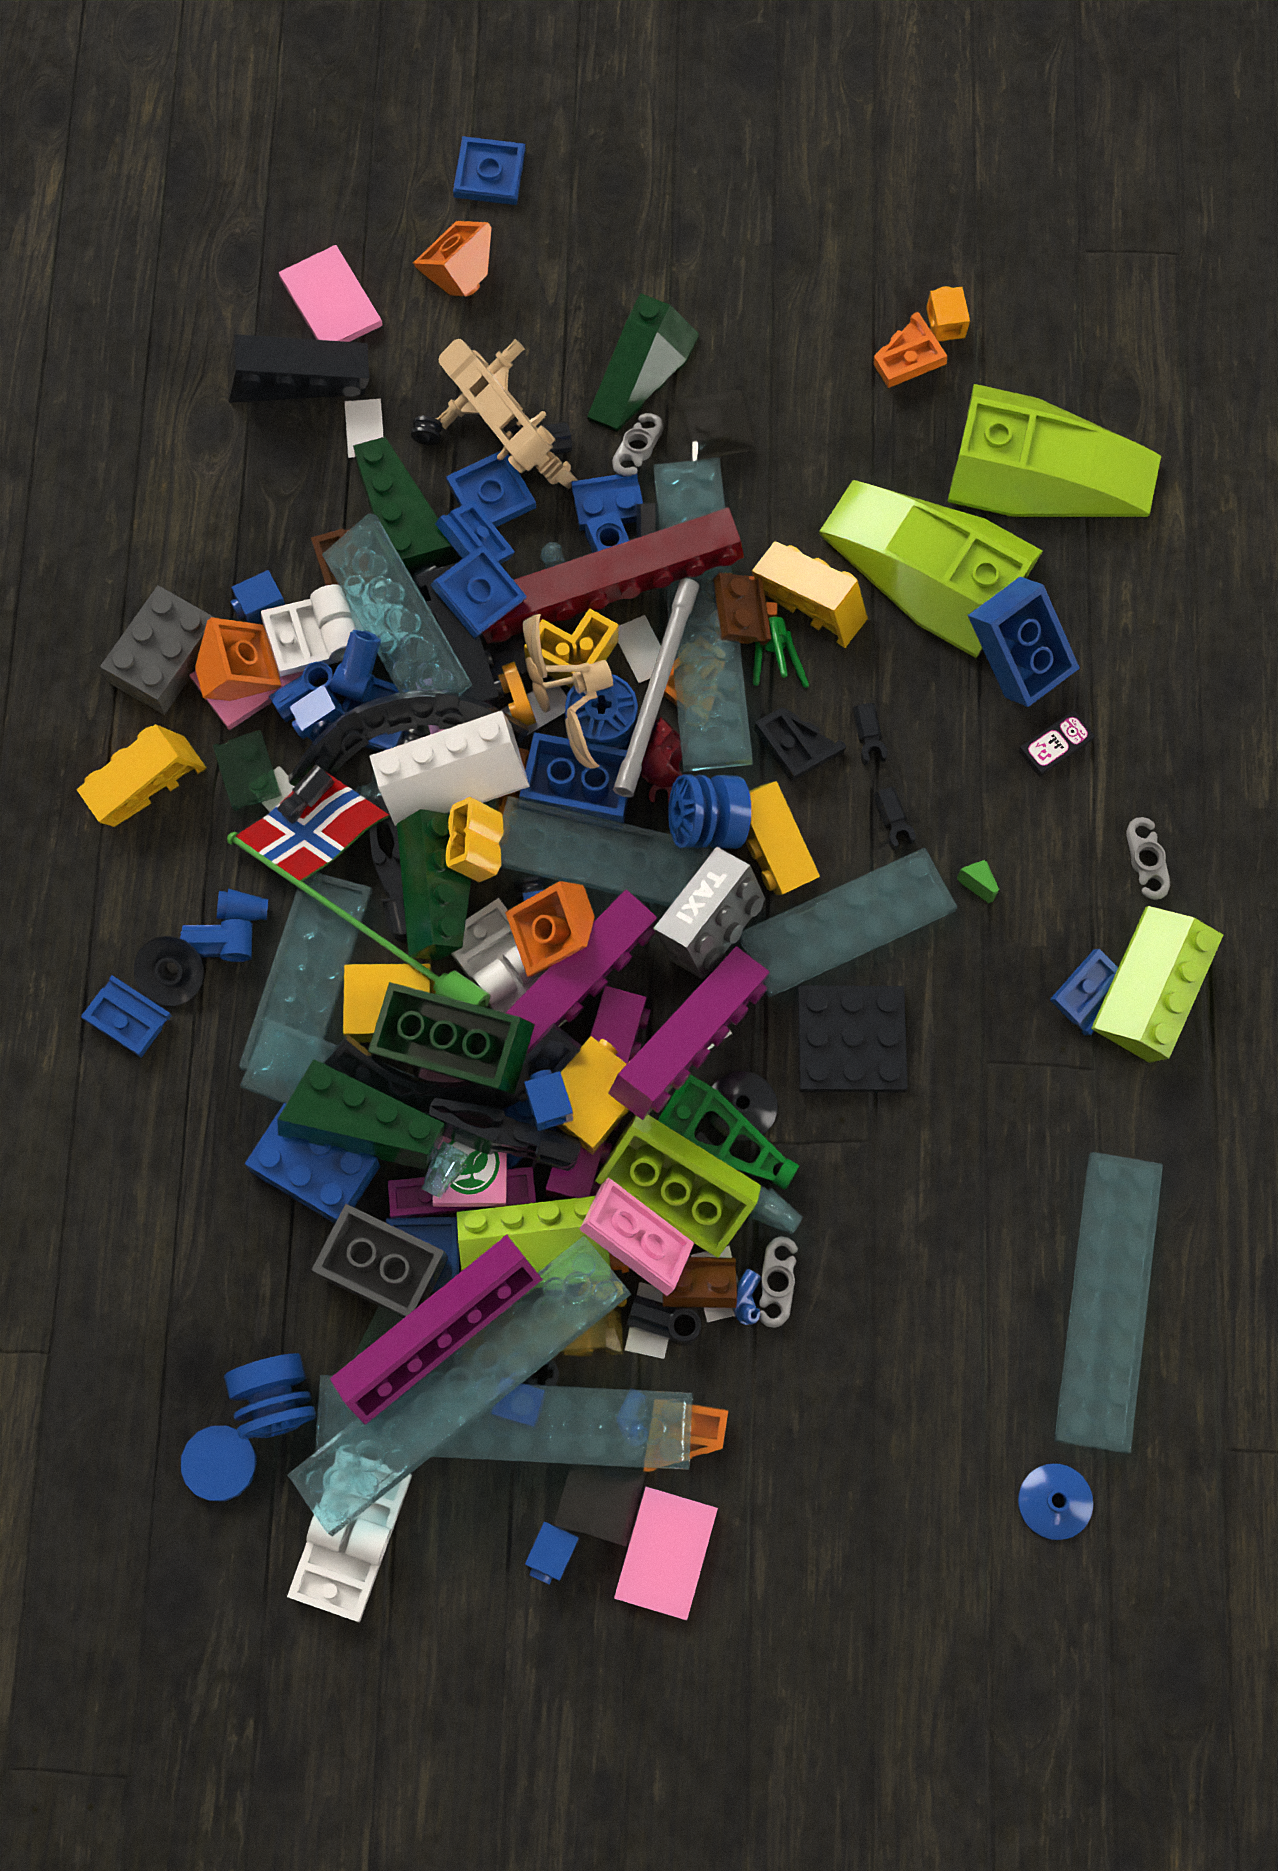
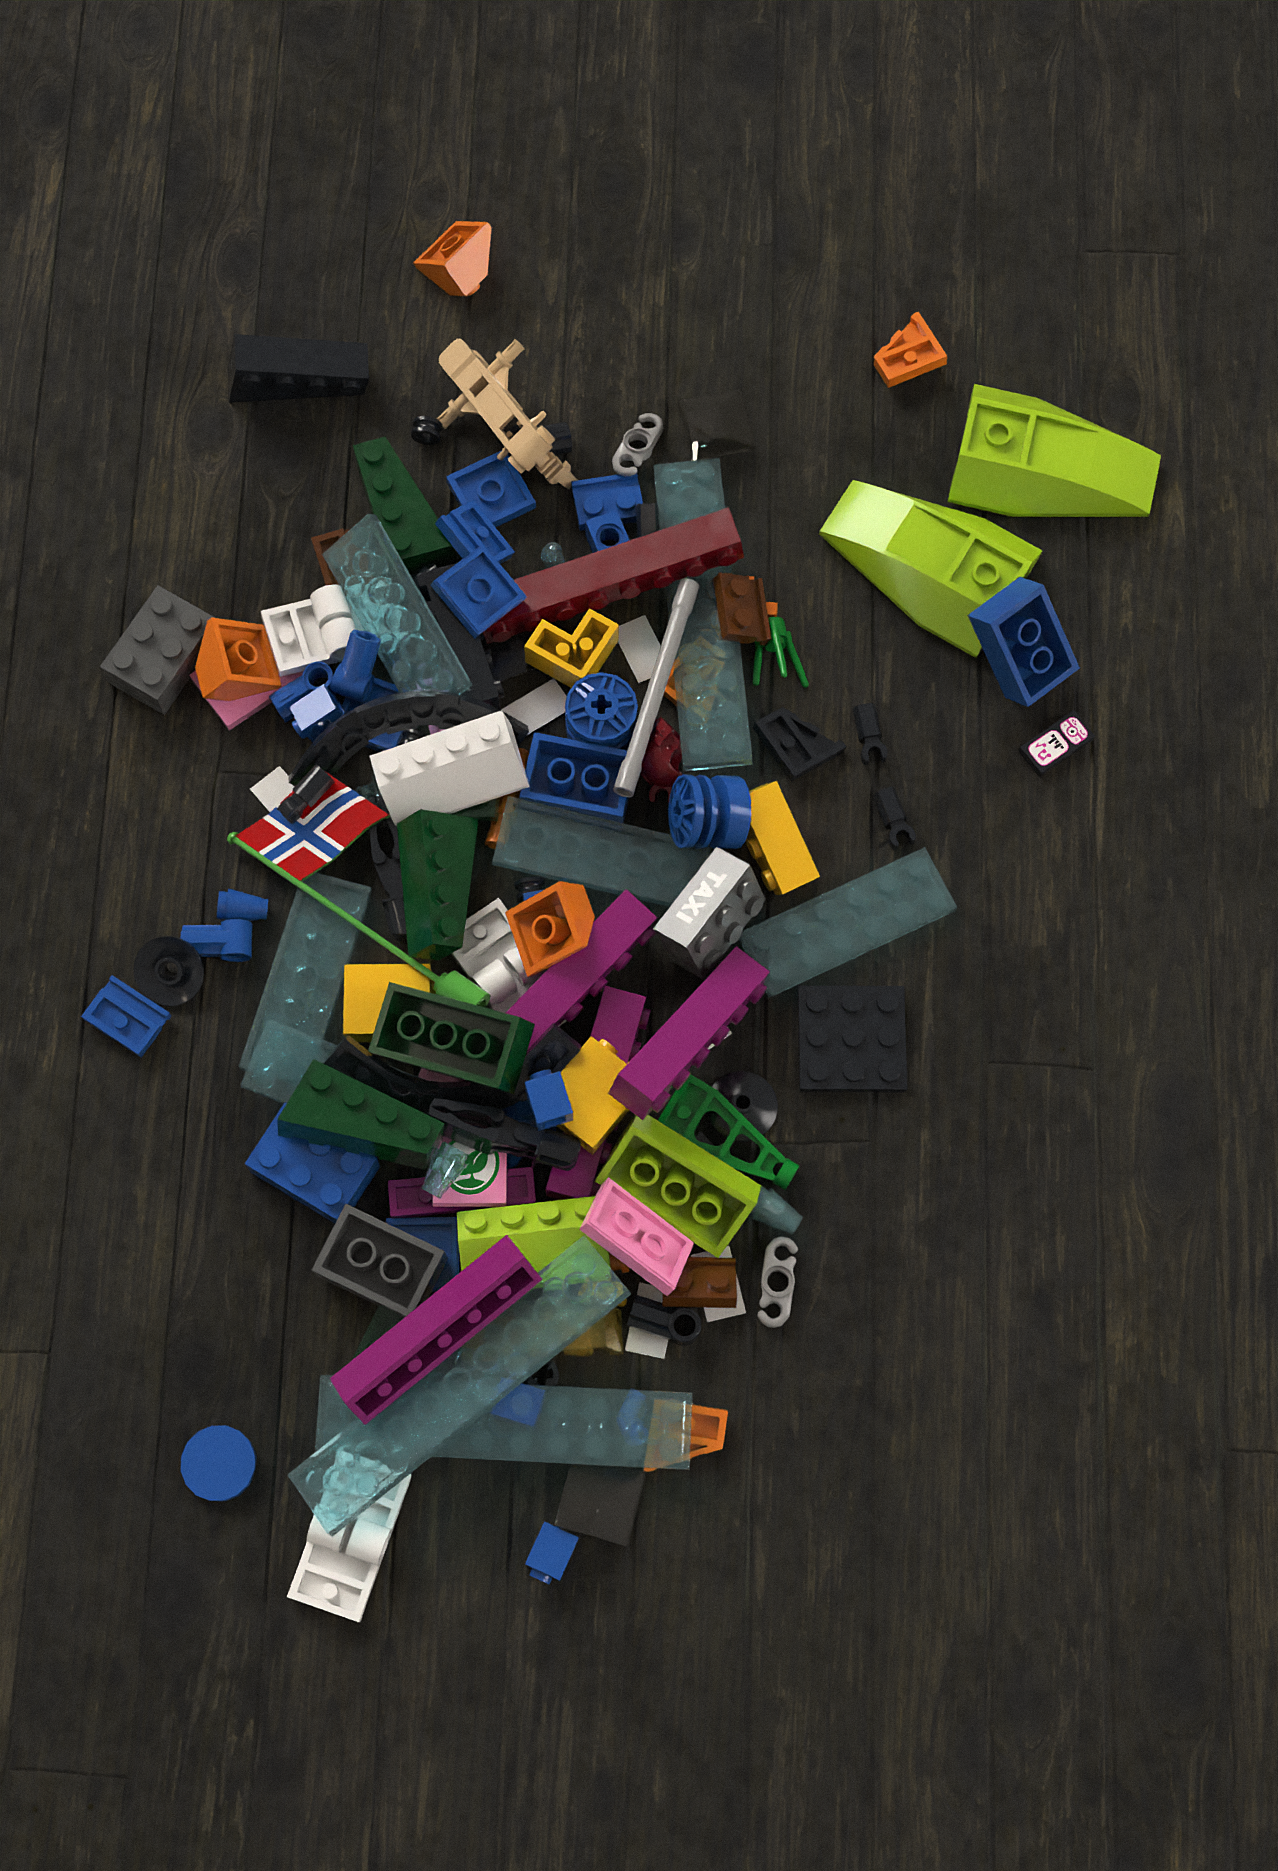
(138, 773): yellow wedge -> none
(247, 770): clear green plate -> none
(255, 596): blue brick -> none
(270, 1396): blue wheel -> none
(330, 297): bright pink tile -> none
(362, 422): white sticker -> none
(474, 839): yellow brick -> none
(489, 170): blue tile -> none
(512, 682): light orange plate -> none
(586, 679): tan plant -> none
(647, 353): dark green wedge -> none
(666, 1553): bright pink tile -> none
(745, 1309): blue arm -> none
(813, 588): yellow wedge -> none
(948, 313): light orange brick -> none
(979, 880): bright green slope -> none
(1037, 1505): blue dish -> none
(1085, 990): blue plate -> none
(1109, 1303): clear light blue plate -> none
(1157, 983): slope -> none
(1158, 871): light grey piece -> none

